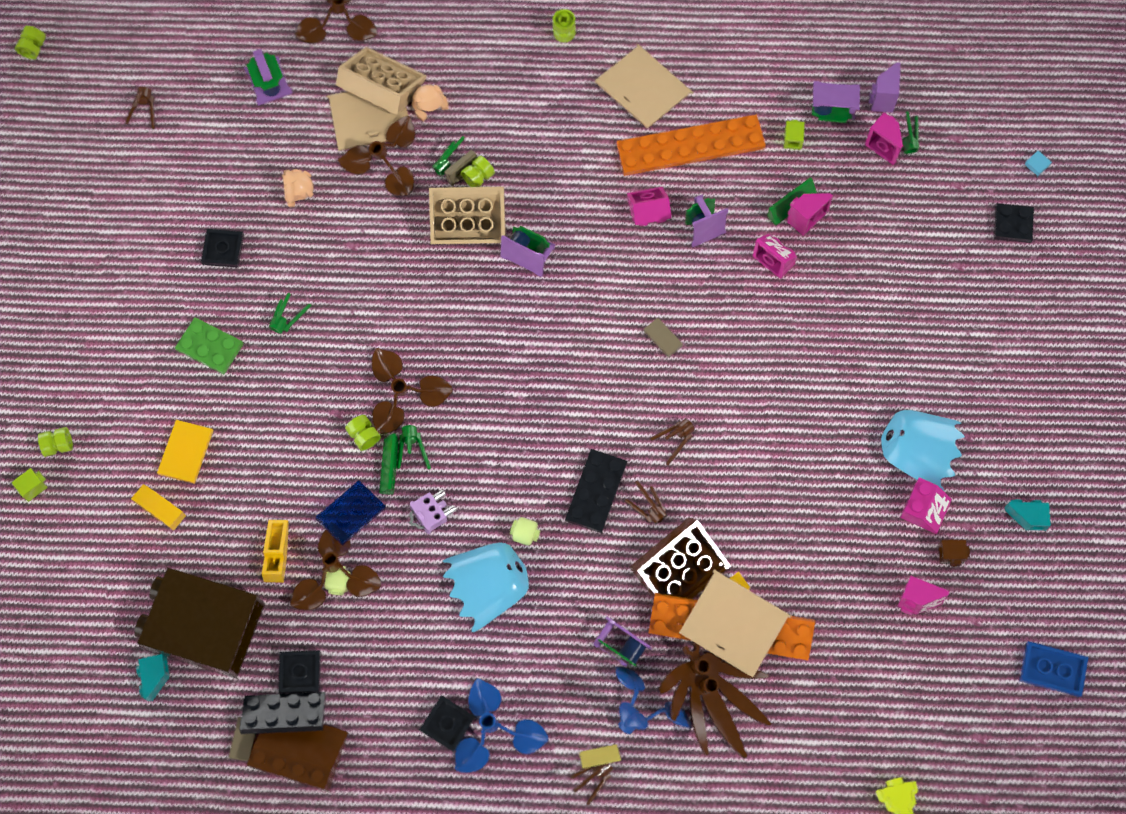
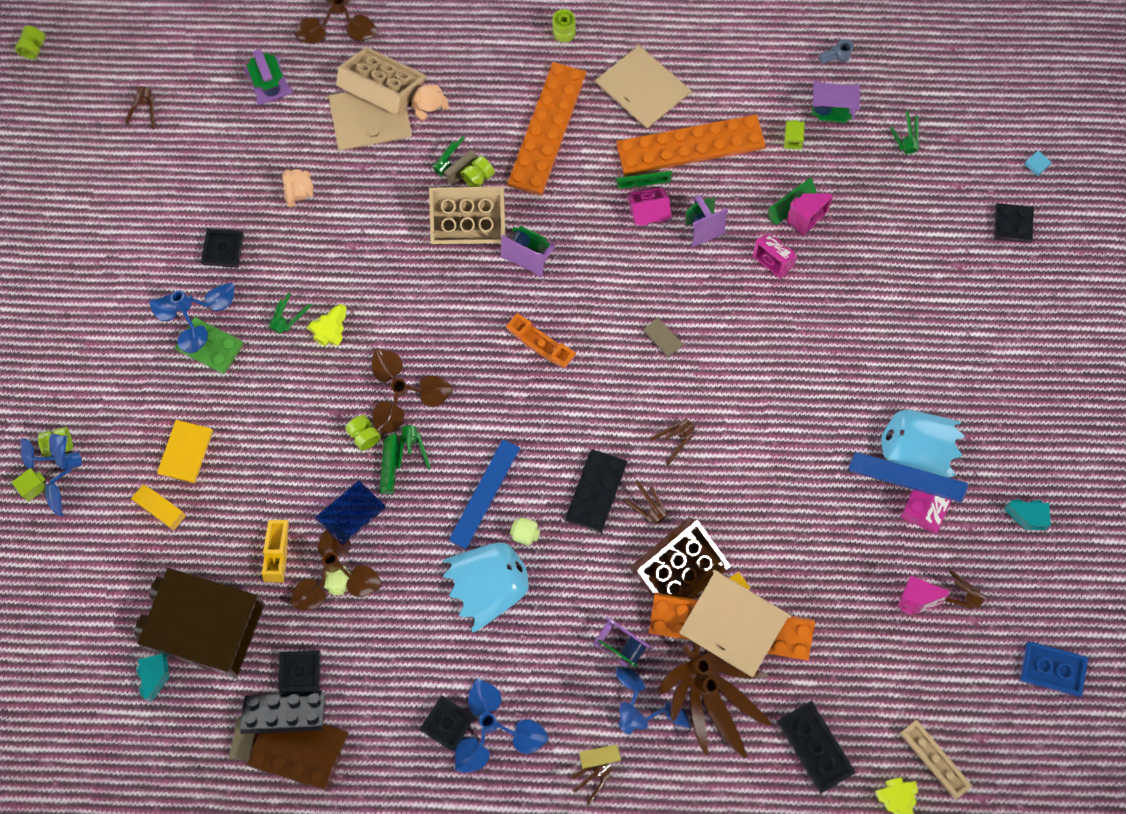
(57, 447): none -> blue plant
(167, 307): none -> blue plant
(329, 327): none -> neon yellow rock
(357, 158): reddish brown plant -> none
(425, 516): lavender piece -> none
(484, 494): none -> blue tile
(539, 342): none -> orange slope
(547, 129): none -> orange plate
(643, 179): none -> green slope
(816, 747): none -> black plate
(837, 53): none -> sand blue axle
(885, 138): dark pink slope -> none
(886, 90): medium lavender slope -> none
(908, 477): none -> blue tile
(936, 759): none -> tan plate
(953, 552): reddish brown brick -> none
(973, 595): none -> reddish brown plant

